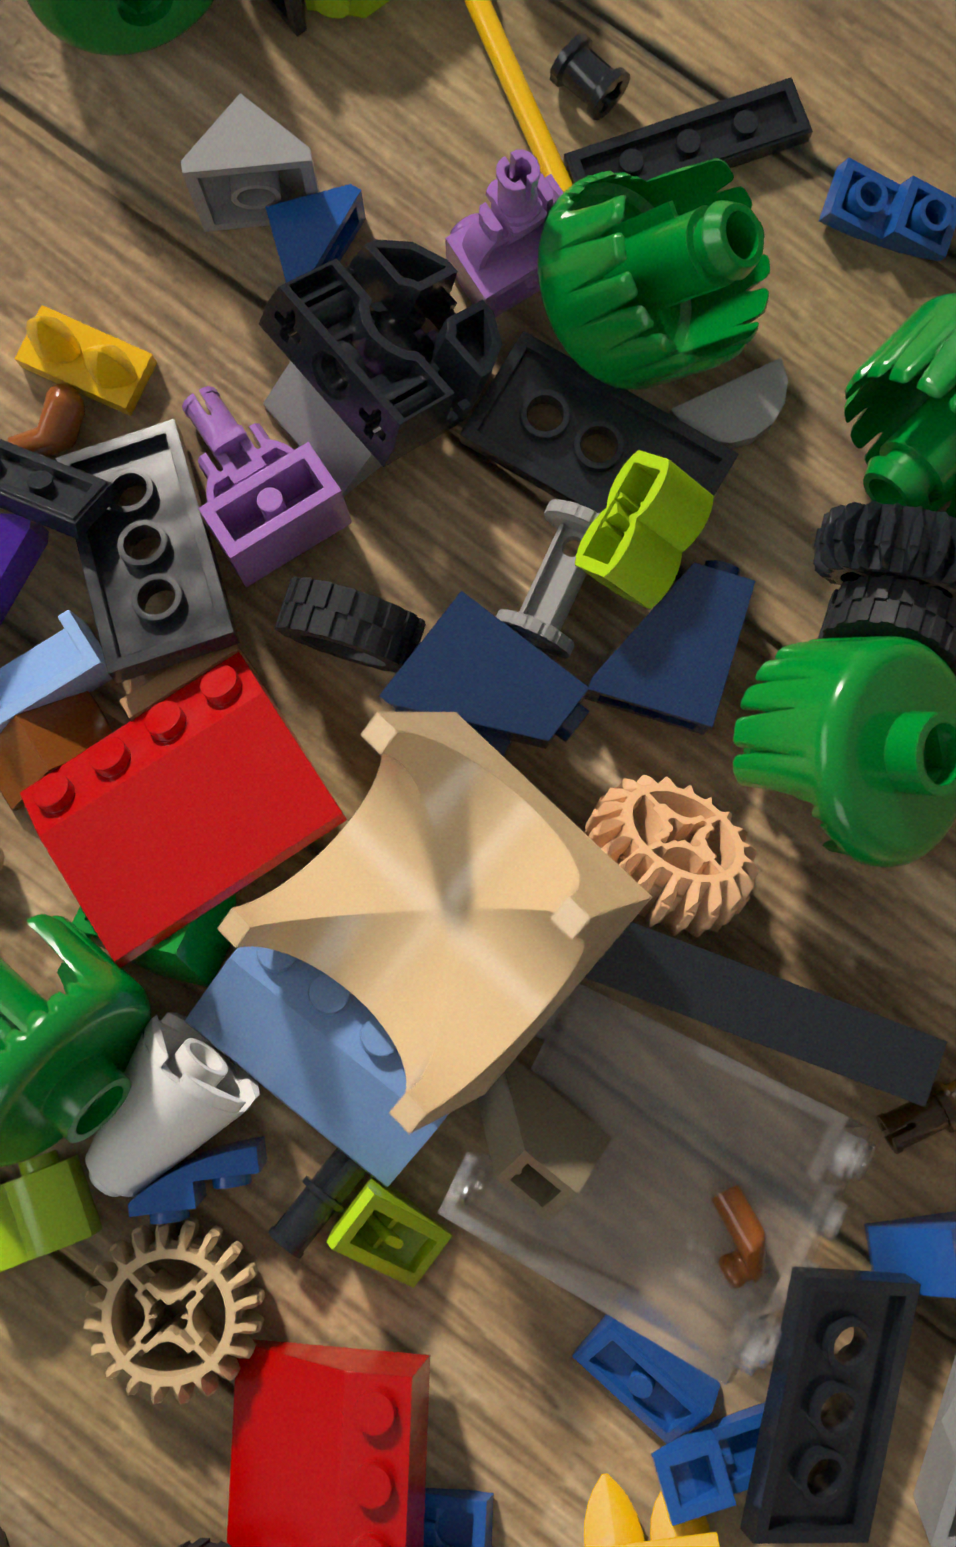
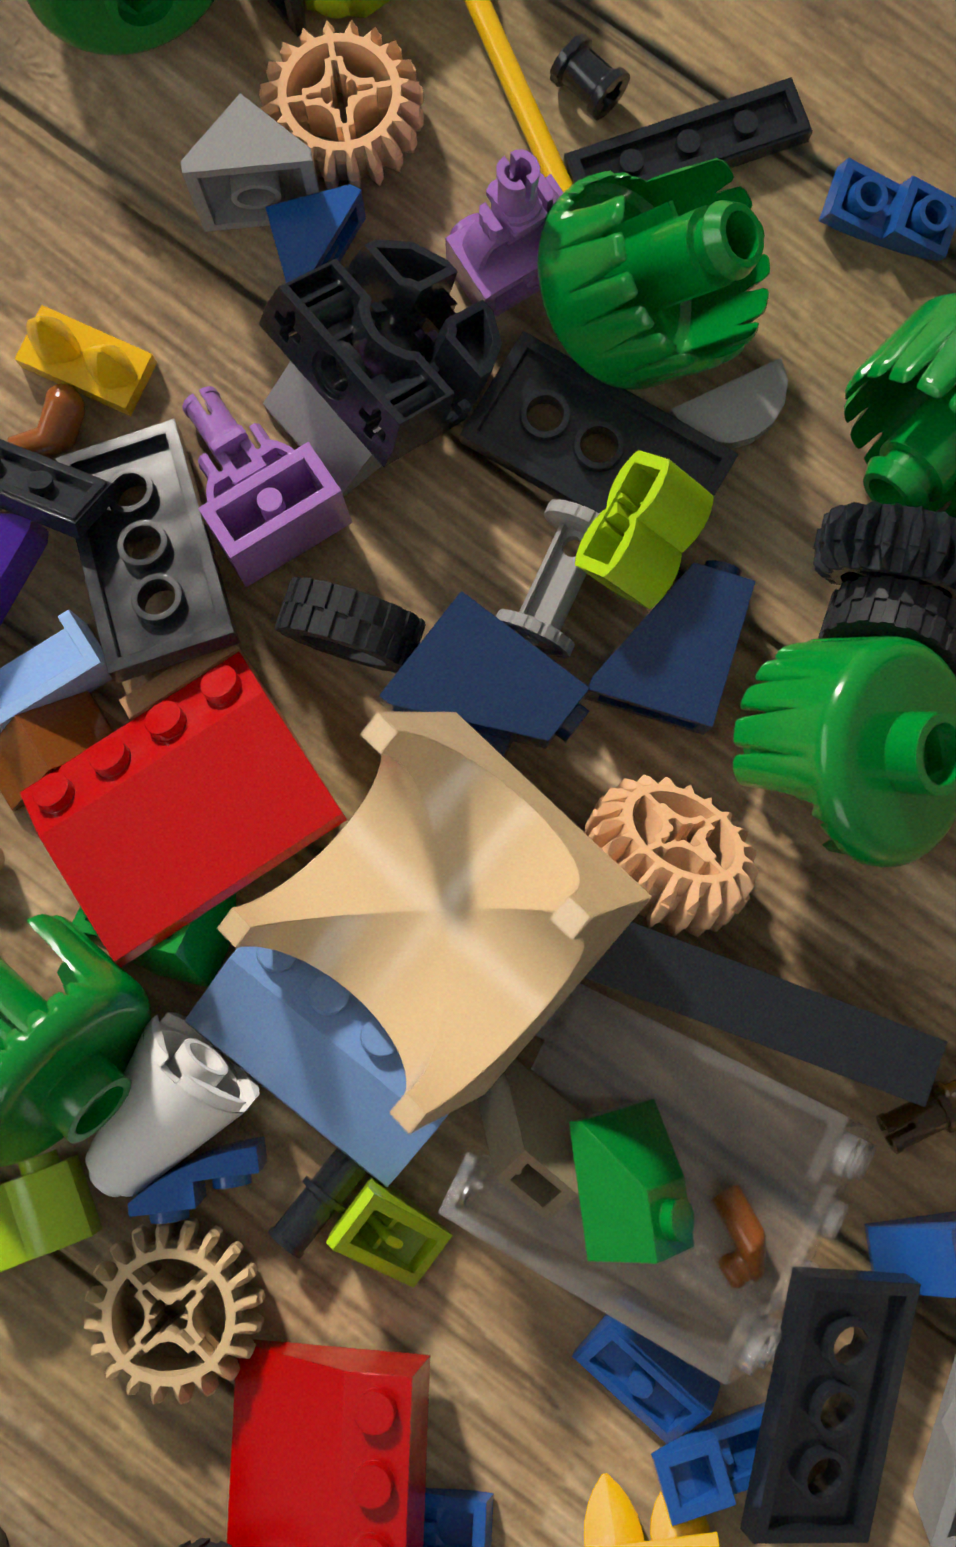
(305, 100): none -> light nougat gear
(630, 1186): none -> green slope

